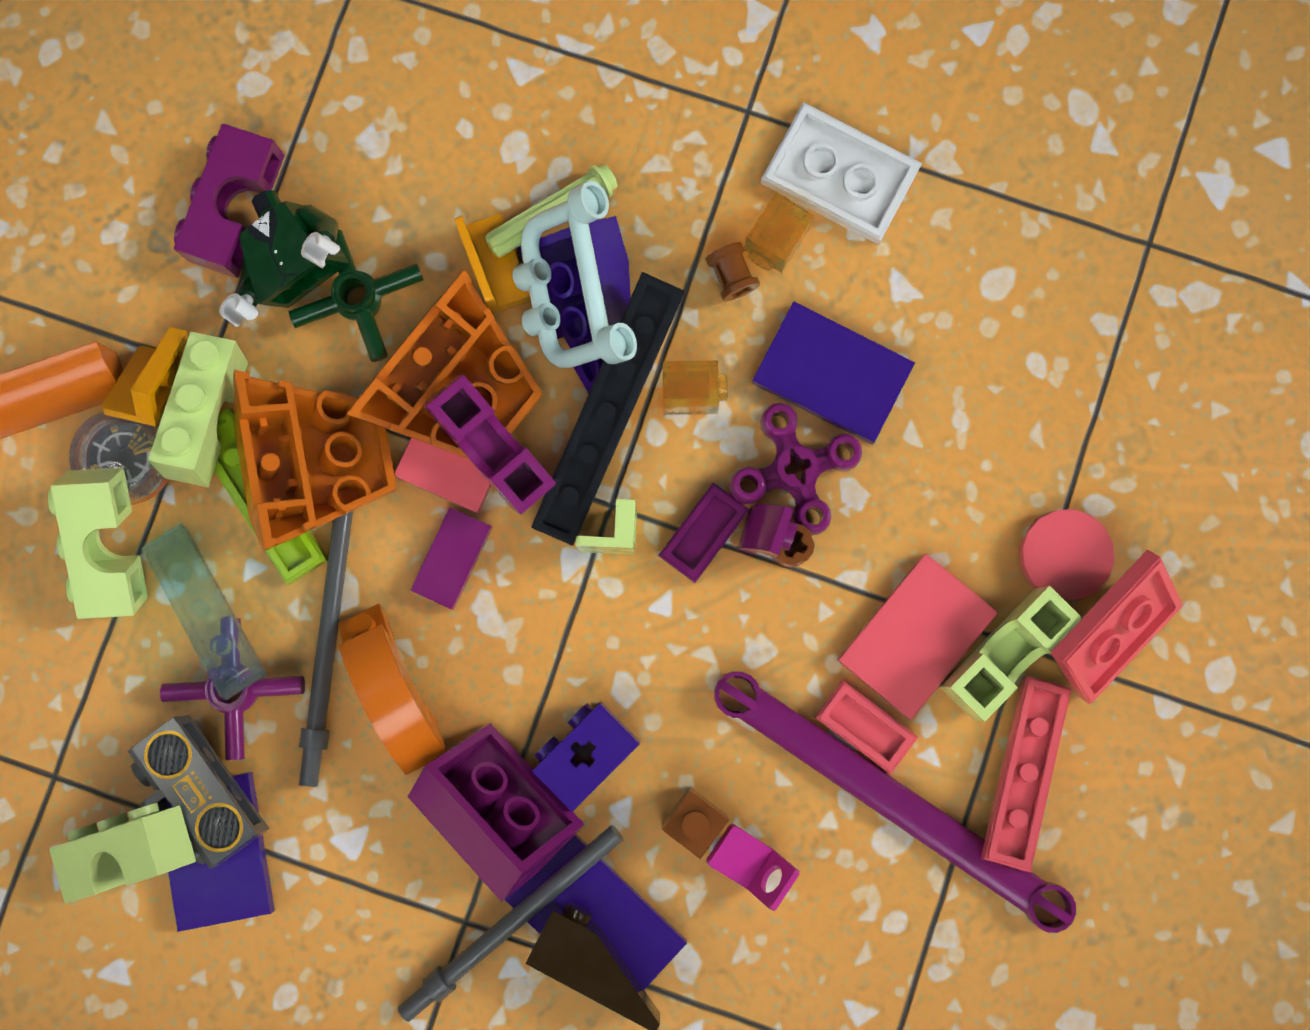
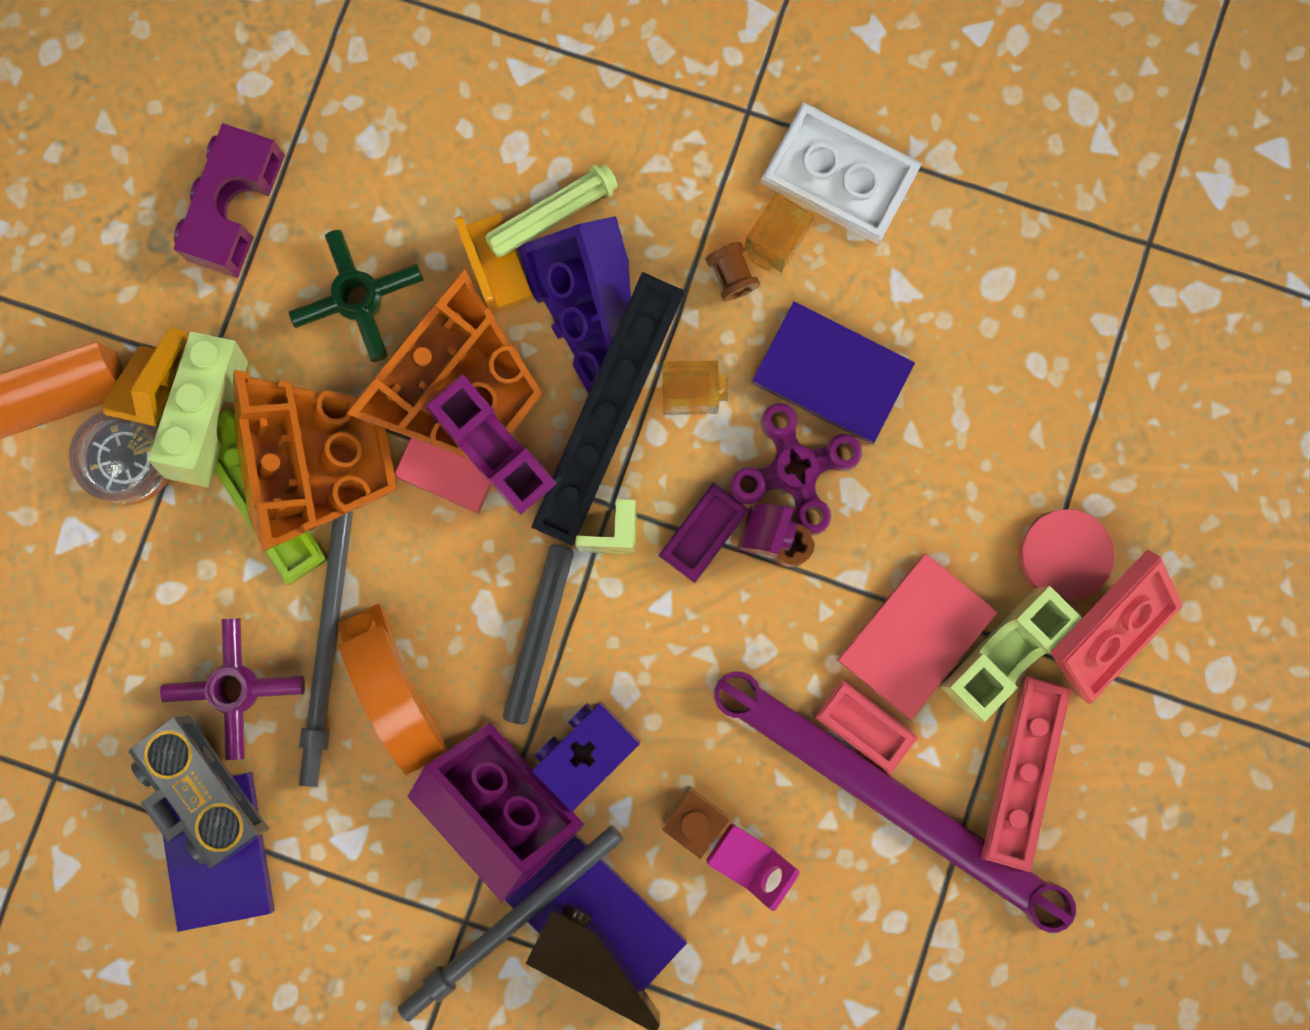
(97, 579): yellowish green arch -> none
(122, 851): yellowish green arch -> none
(203, 612): clear light blue tile -> none
(283, 256): dark green torso -> none
(451, 558): magenta tile -> none
(538, 634): none -> dark grey axle
(611, 343): light aqua bar -> none

